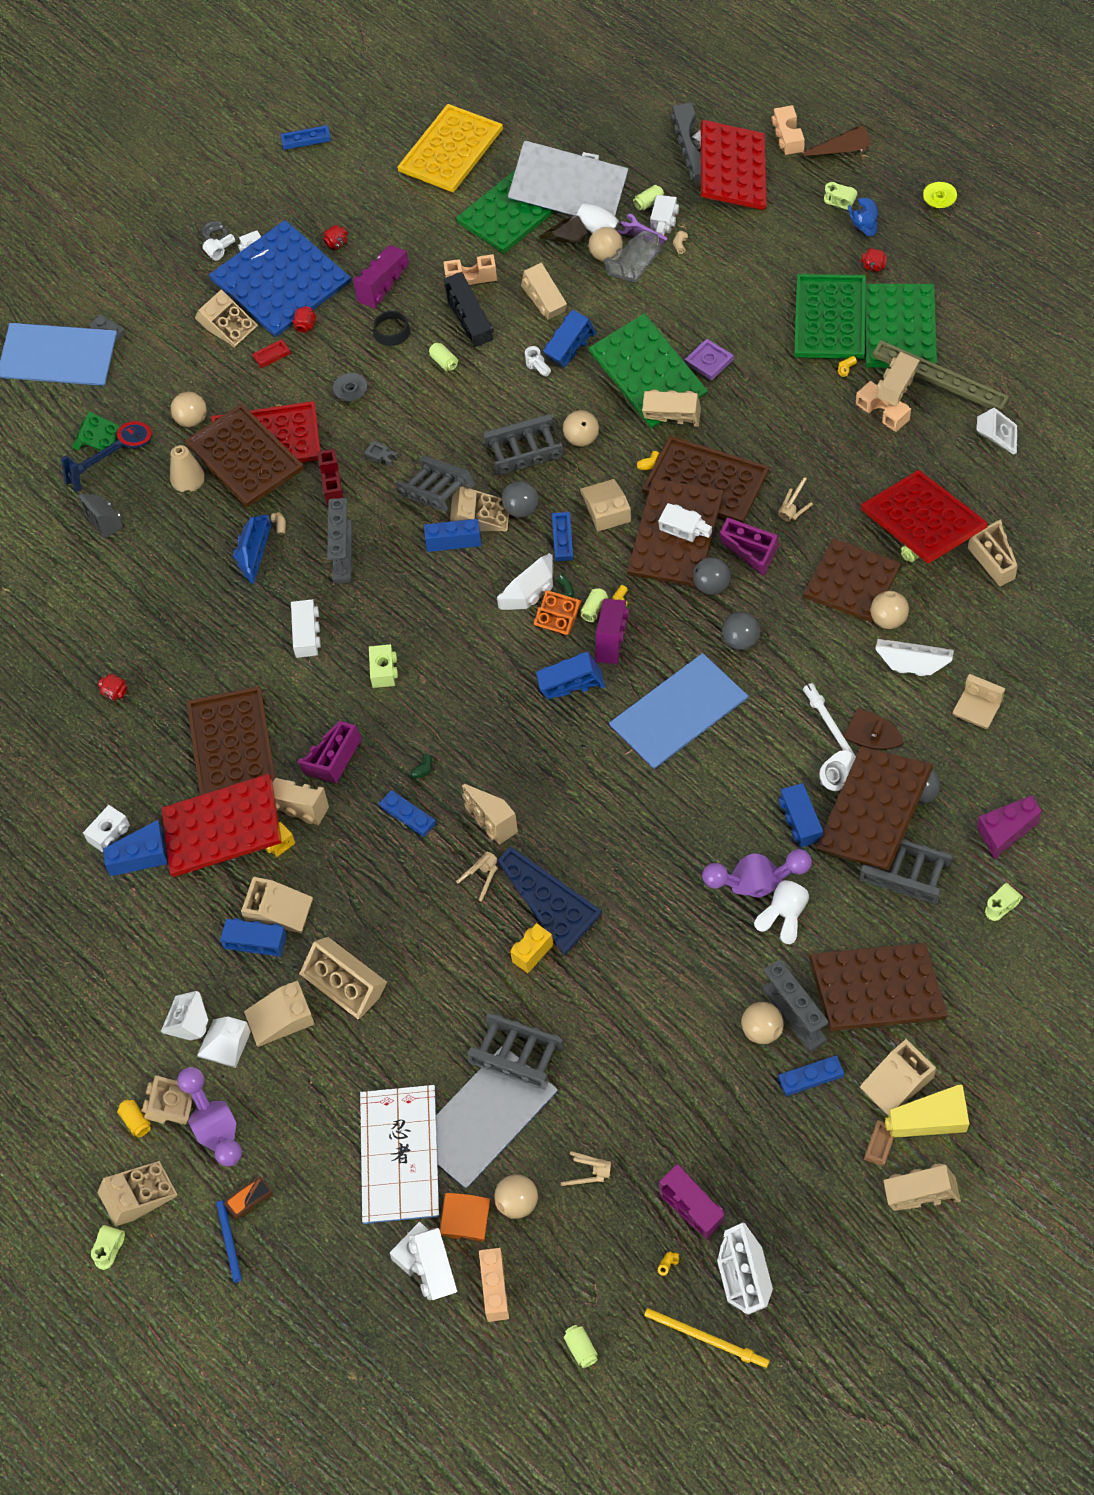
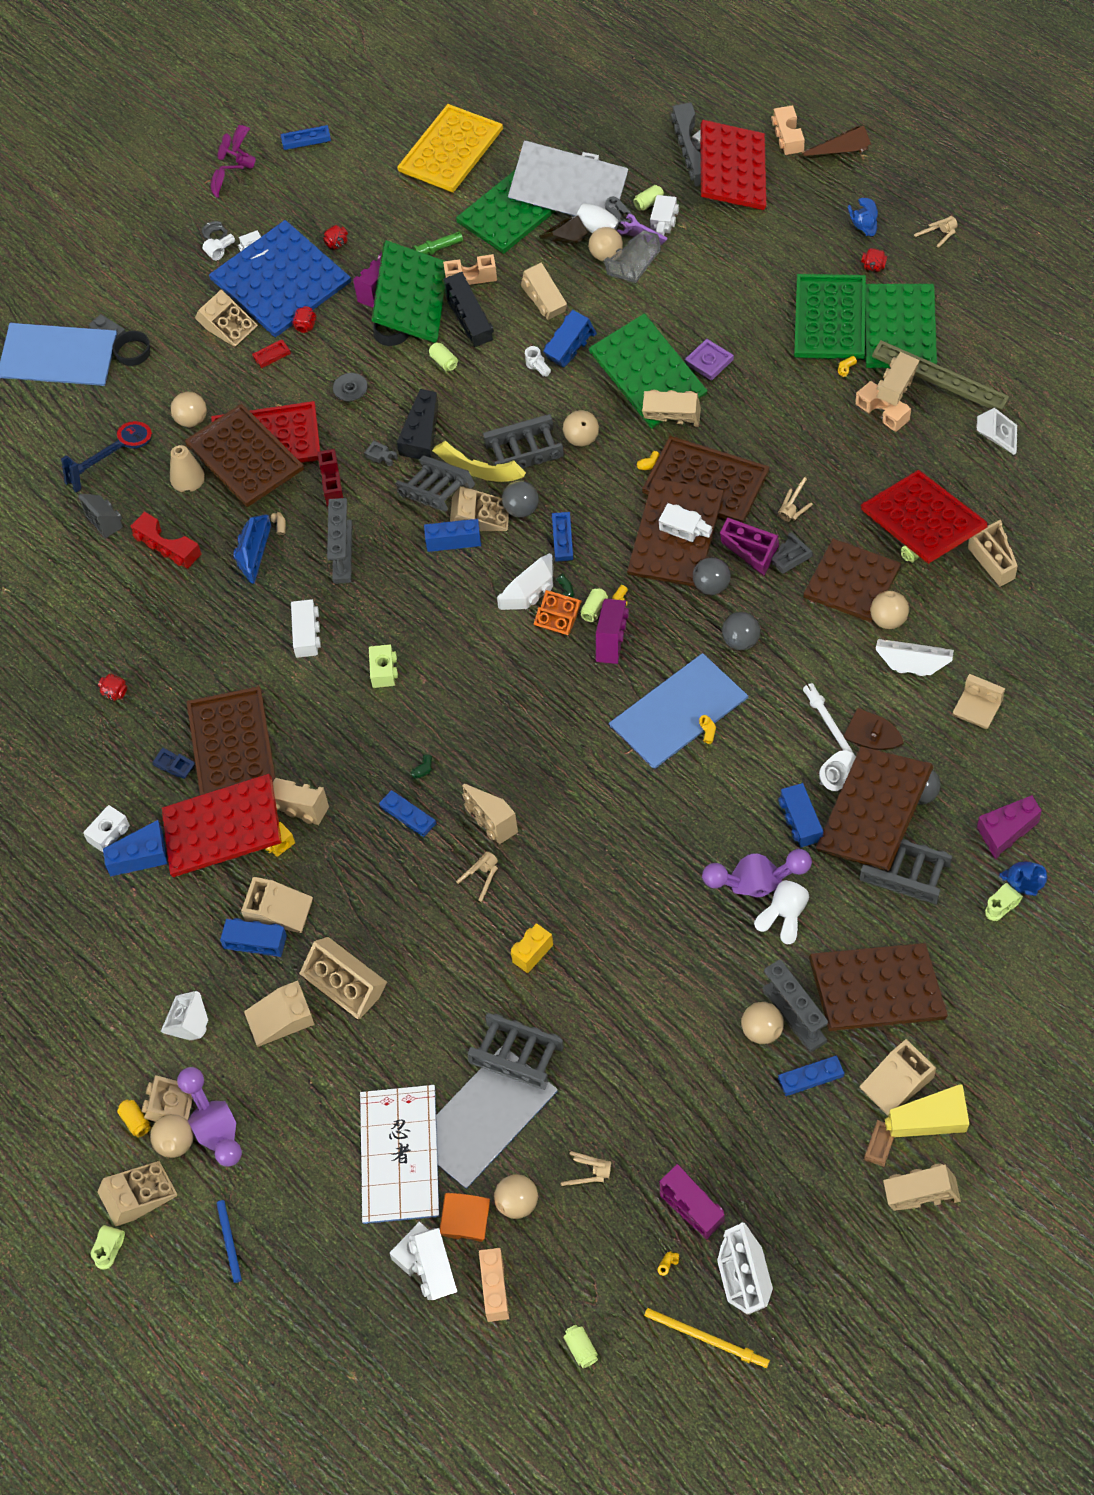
(95, 432): green bracket -> none
(130, 336): none -> black tyre
(171, 1136): none -> tan piece
(173, 764): none -> dark blue slope
(181, 550): none -> red arch
(225, 1041): white slope -> none
(242, 159): none -> magenta plant
(247, 1197): slope -> none
(332, 754): magenta wedge -> none
(409, 291): none -> green plate
(420, 427): none -> black wedge
(430, 247): none -> bright green pin
(498, 473): none -> light yellow tile
(552, 902): dark blue wing -> none
(570, 675): blue wedge -> none
(606, 504): tan slope -> none
(620, 206): none -> dark grey beam
(677, 242): tan arm -> none
(708, 727): none -> yellow arm
(791, 554): none -> dark grey wing
(840, 196): yellowish green piece -> none
(940, 194): neon yellow dish -> none
(946, 225): none -> tan plant
(1025, 877): none -> blue helmet

